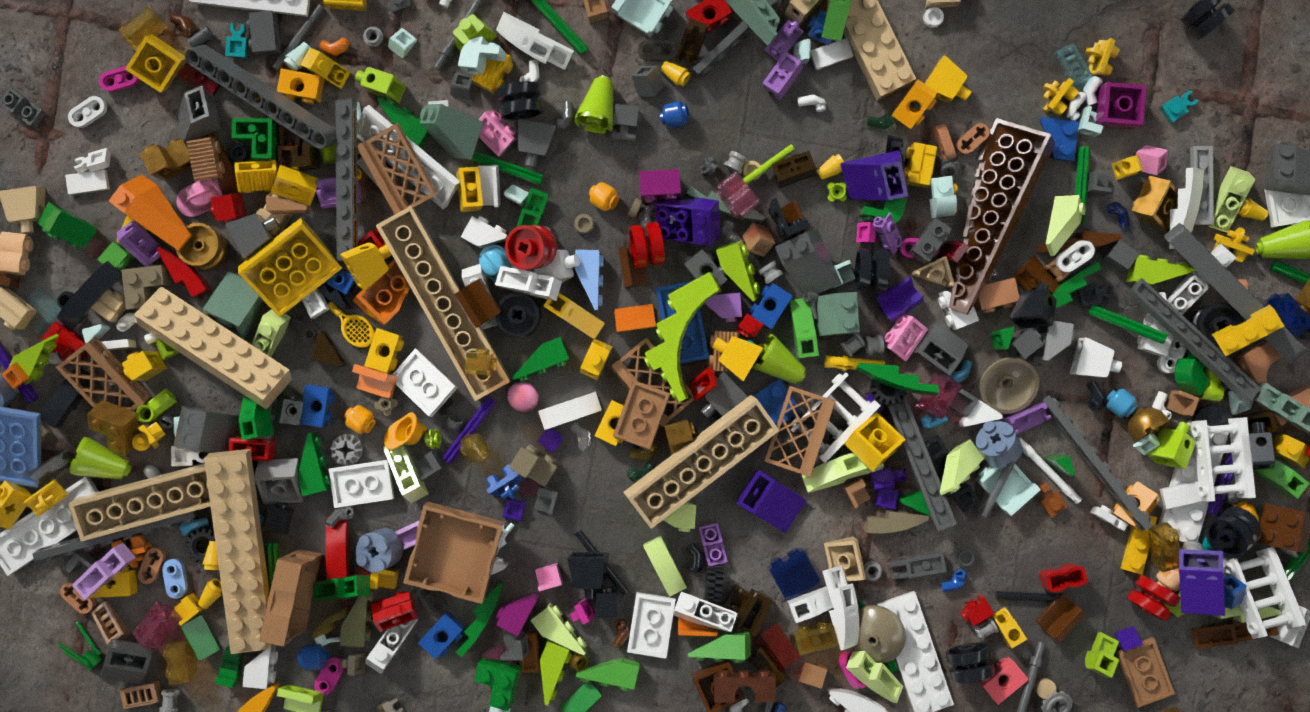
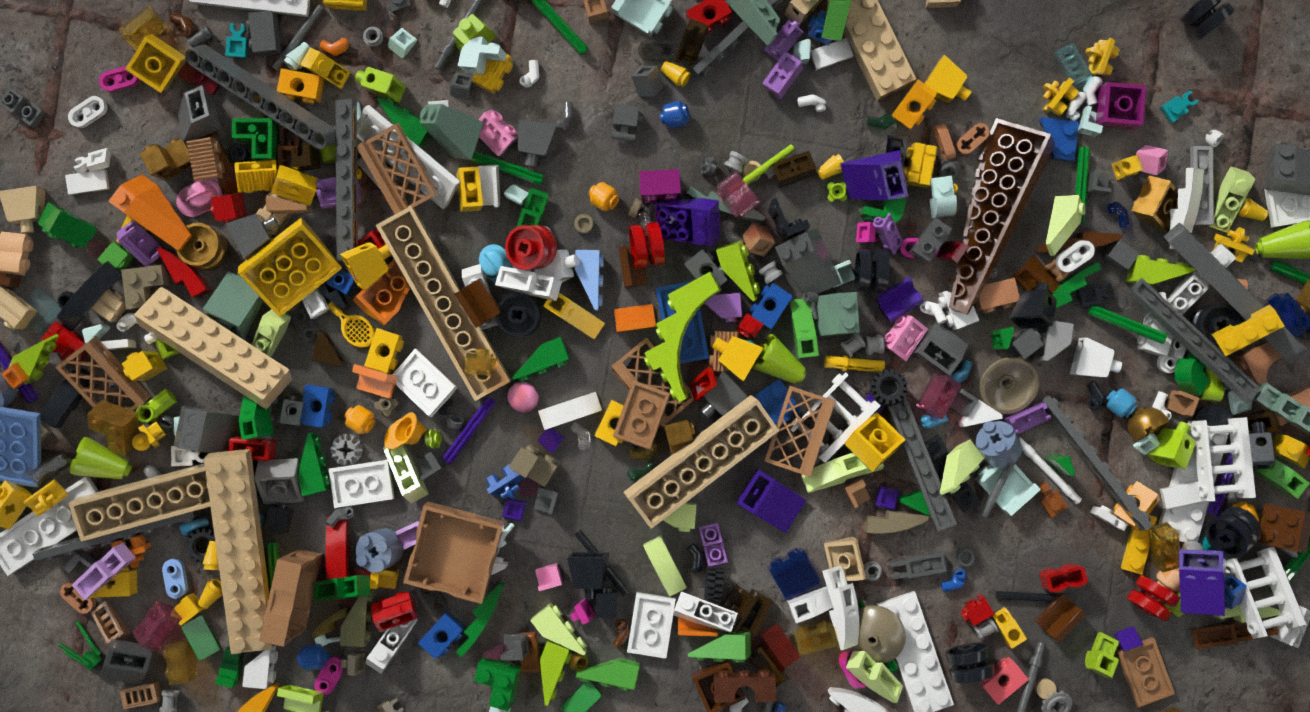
(156, 567): nougat beam -> none
(474, 447): clear yellow head -> none
(482, 234): white slope -> none
(516, 612): magenta slope -> none
(520, 100): black wheel -> none
(532, 42): white slope -> none
(595, 359): yellow torso -> none
(597, 107): lime cone -> none
(792, 212): reddish brown slope -> none
(813, 674): medium nougat panel -> none
(885, 480): dark purple plate -> none
(890, 376): green slope -> none
(933, 17): white tile -> none
(935, 310): none -> white arm
(936, 272): tan slope -> none
(1215, 138): none -> white hinge

